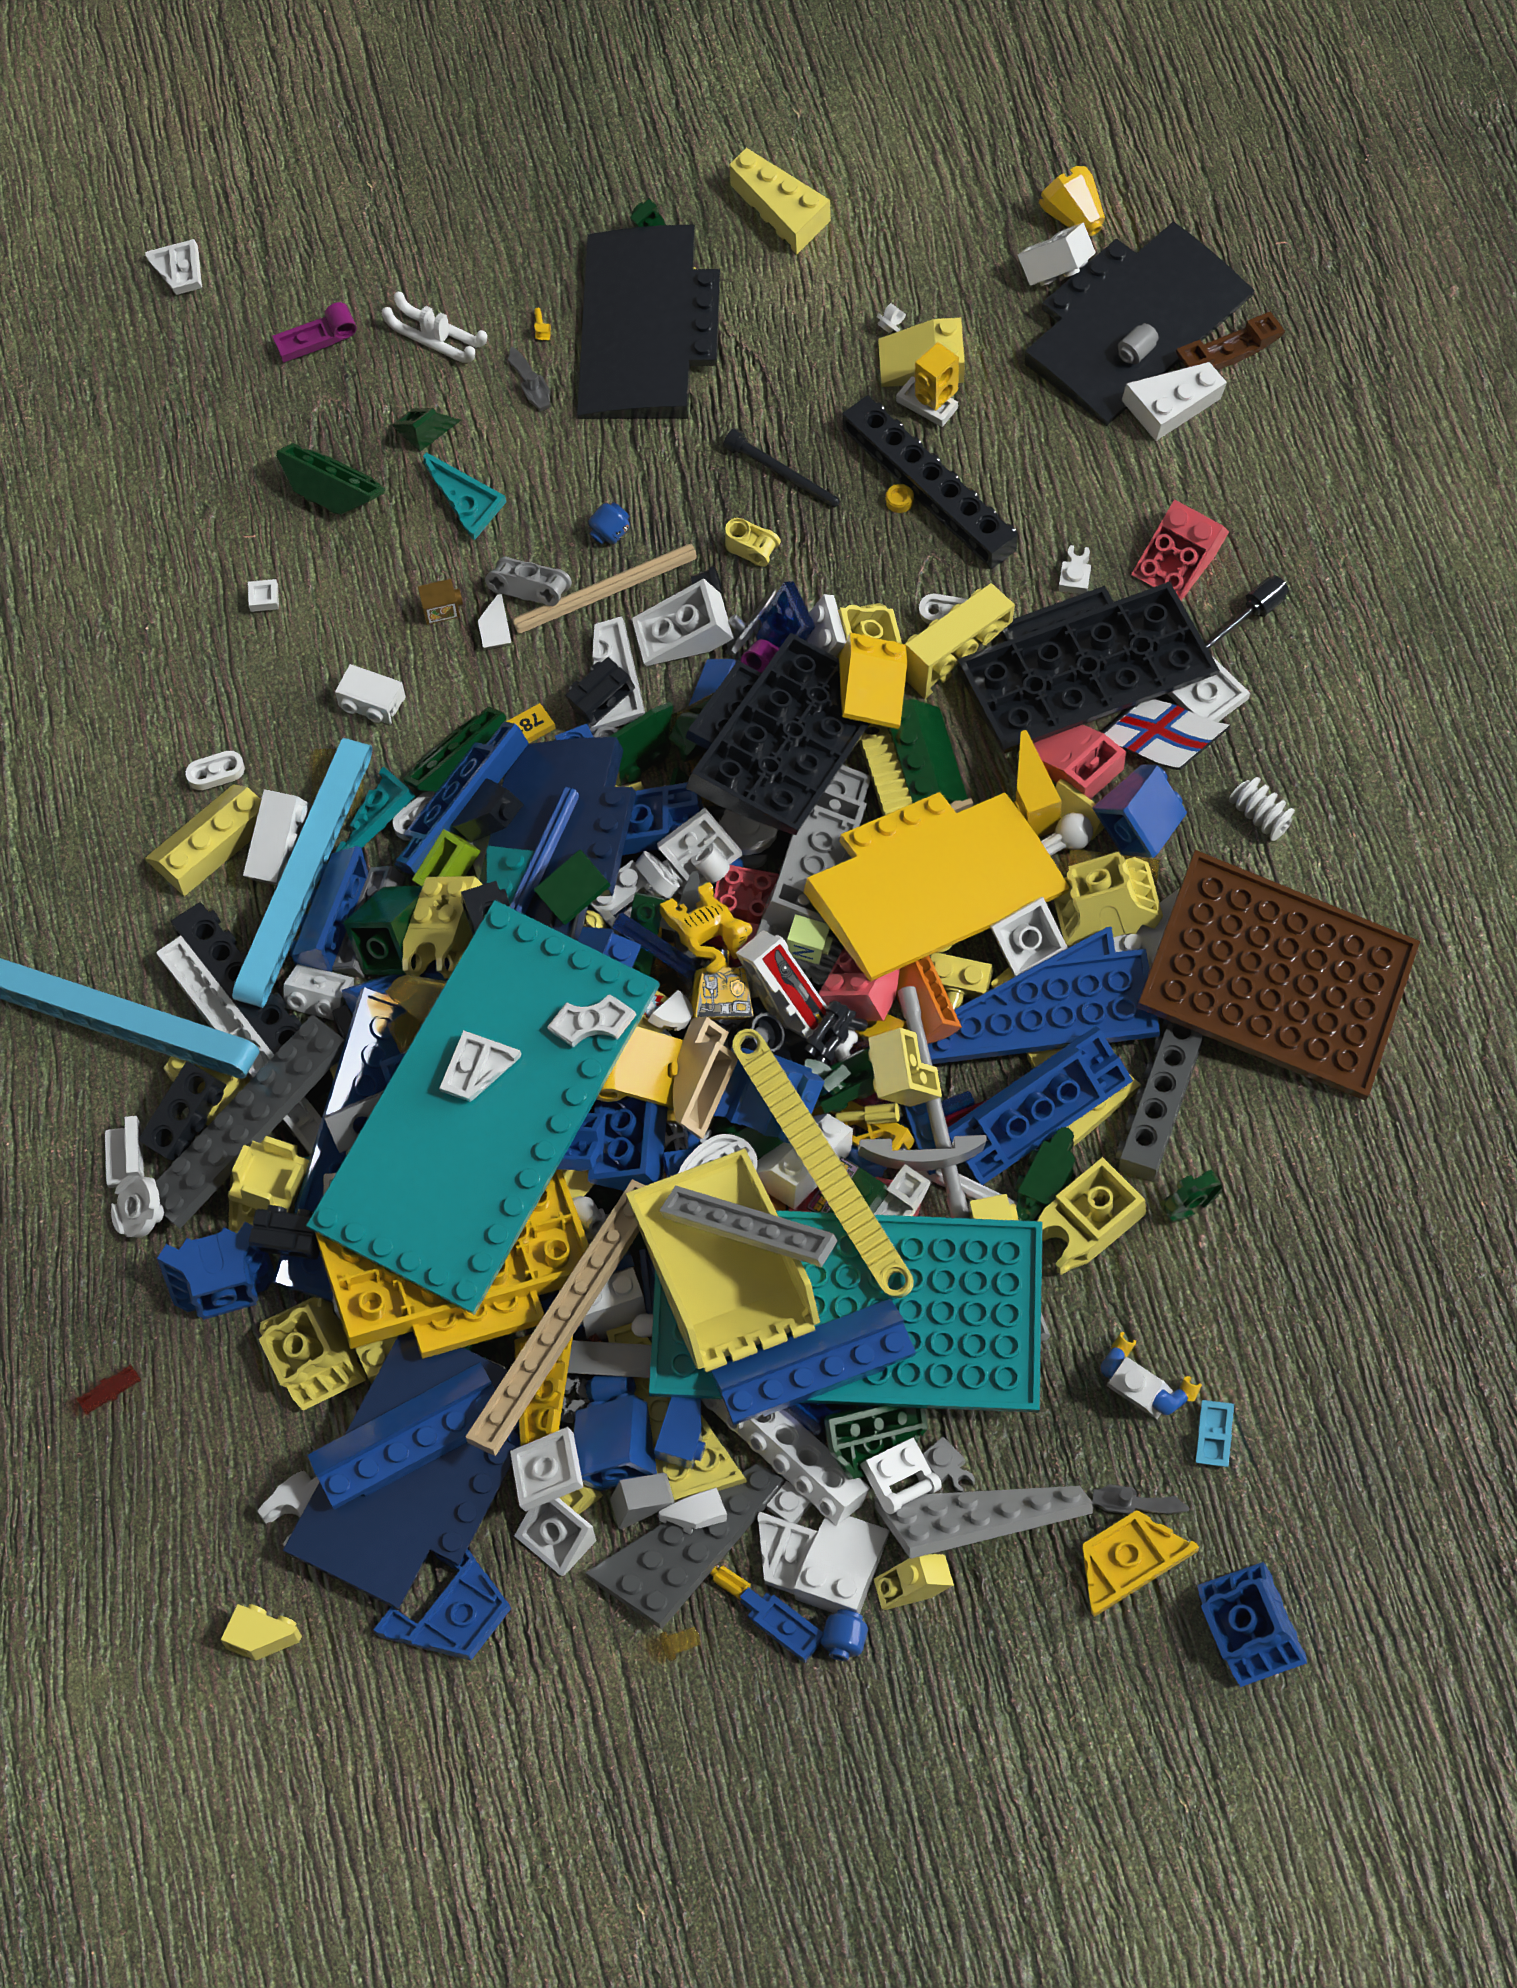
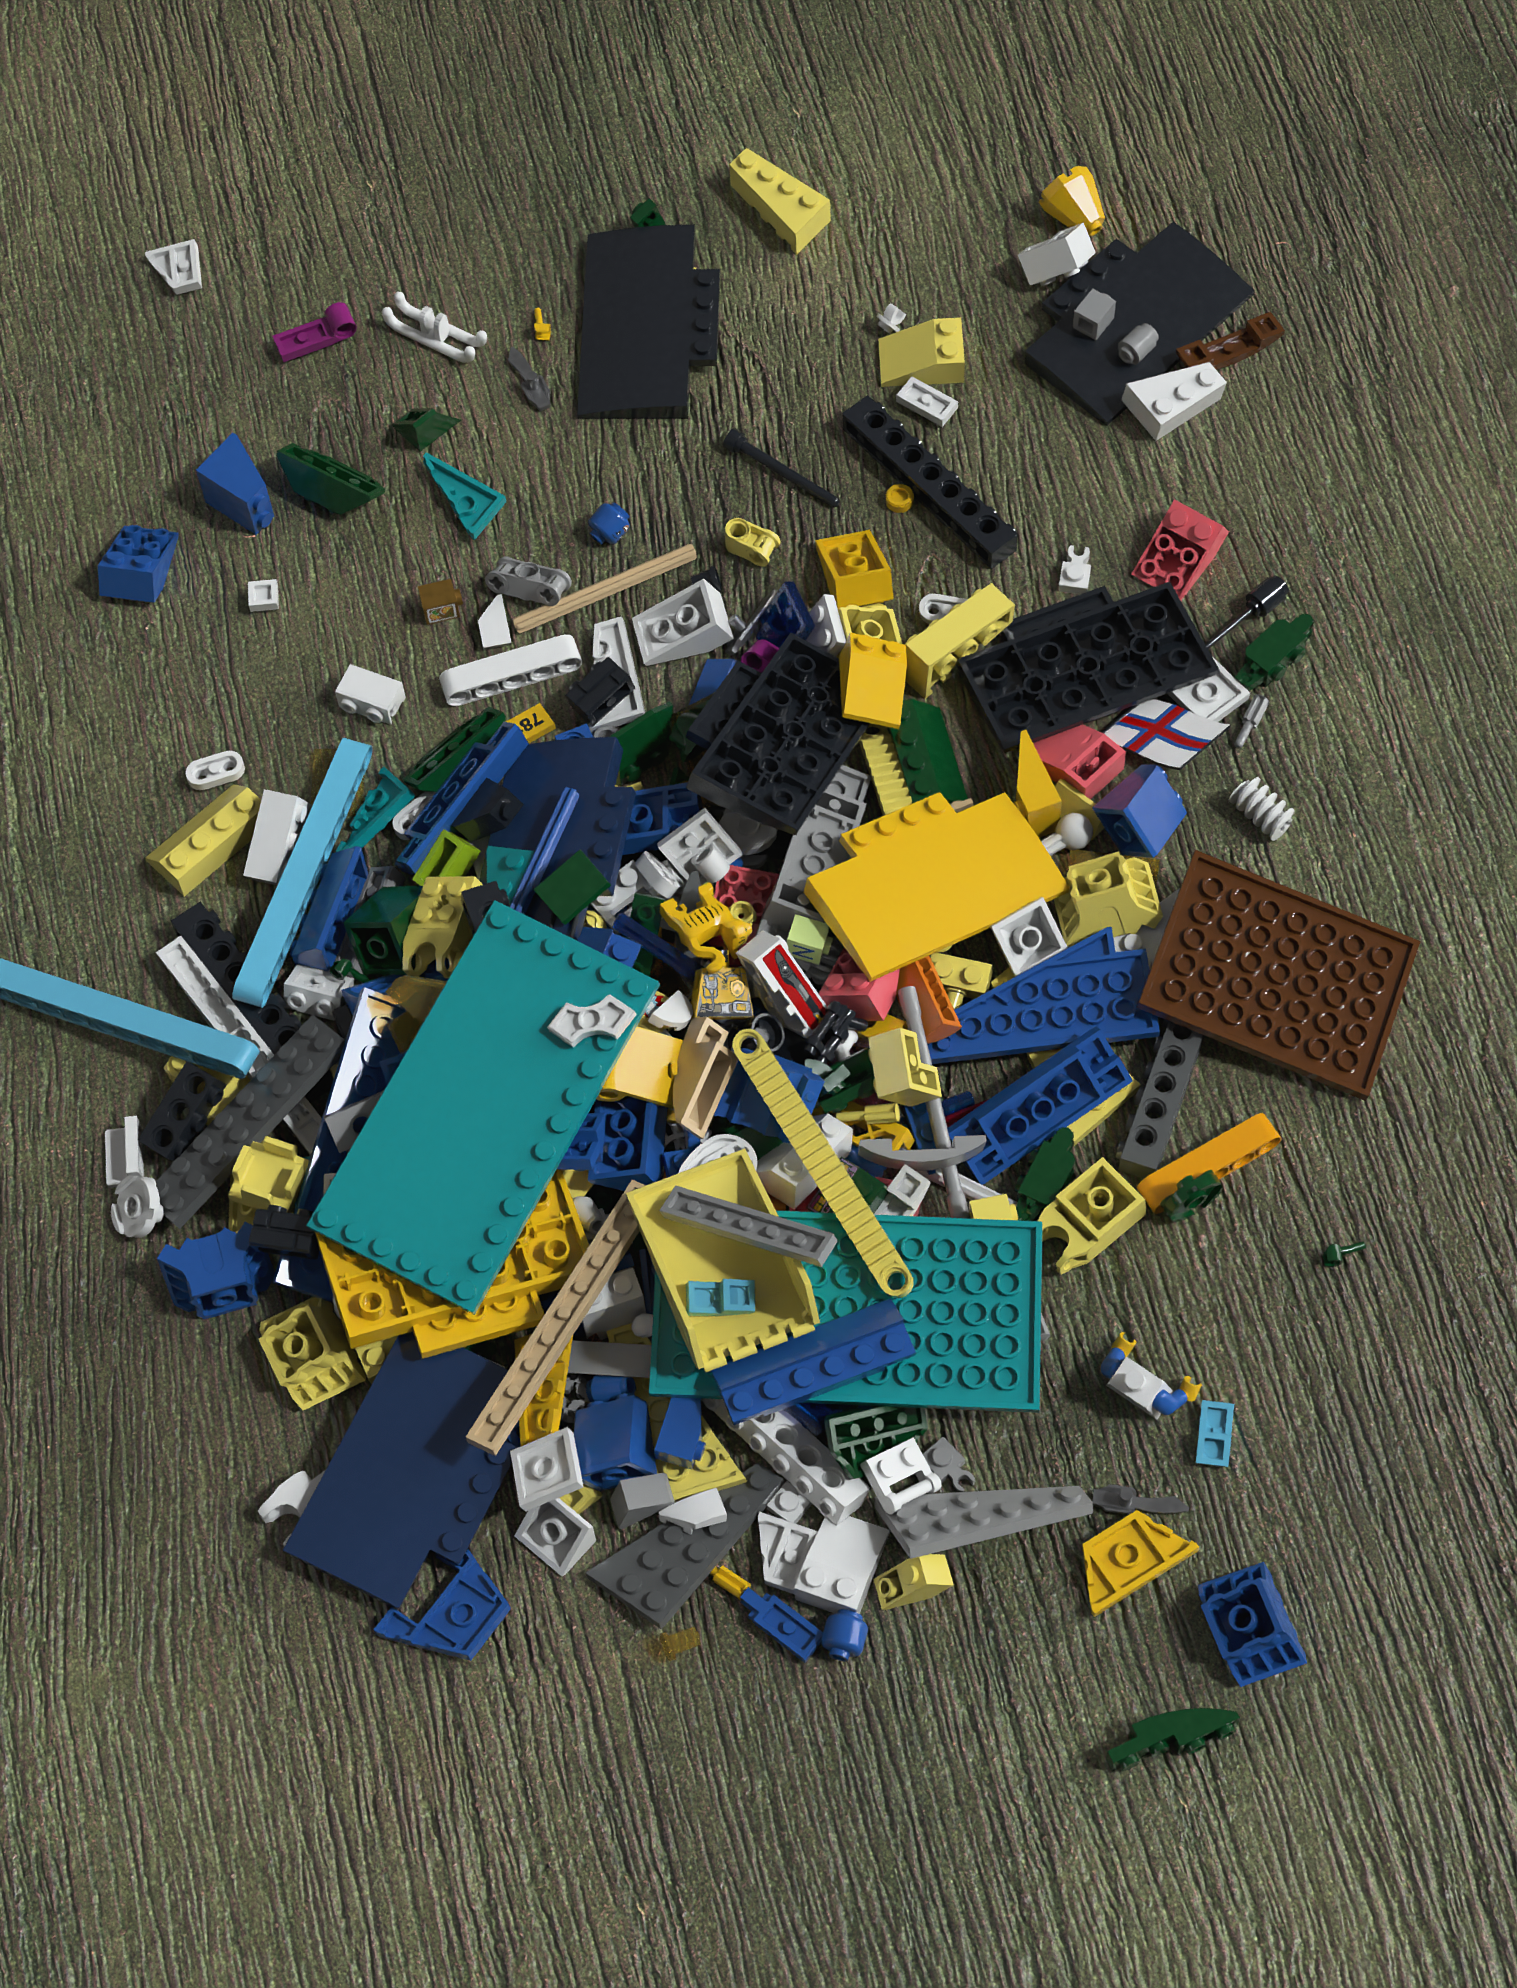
(108, 1389): clear red pin -> none
(137, 563): none -> blue slope
(235, 486): none -> blue slope
(257, 1634): light yellow slope -> none
(342, 968): none -> dark green hand
(402, 1438): blue slope -> none
(476, 1065): white wing -> none
(510, 670): none -> white beam
(720, 1298): none -> medium azure slope
(745, 909): none -> light yellow plate
(855, 569): none -> yellow slope
(936, 376): yellow brick -> none
(1094, 314): none -> light grey brick
(1183, 1728): none -> dark green slope
(1221, 1154): none -> light orange beam
(1252, 718): none -> light grey axle
(1274, 651): none -> dark green hinge
(1334, 1253): none -> dark green hand

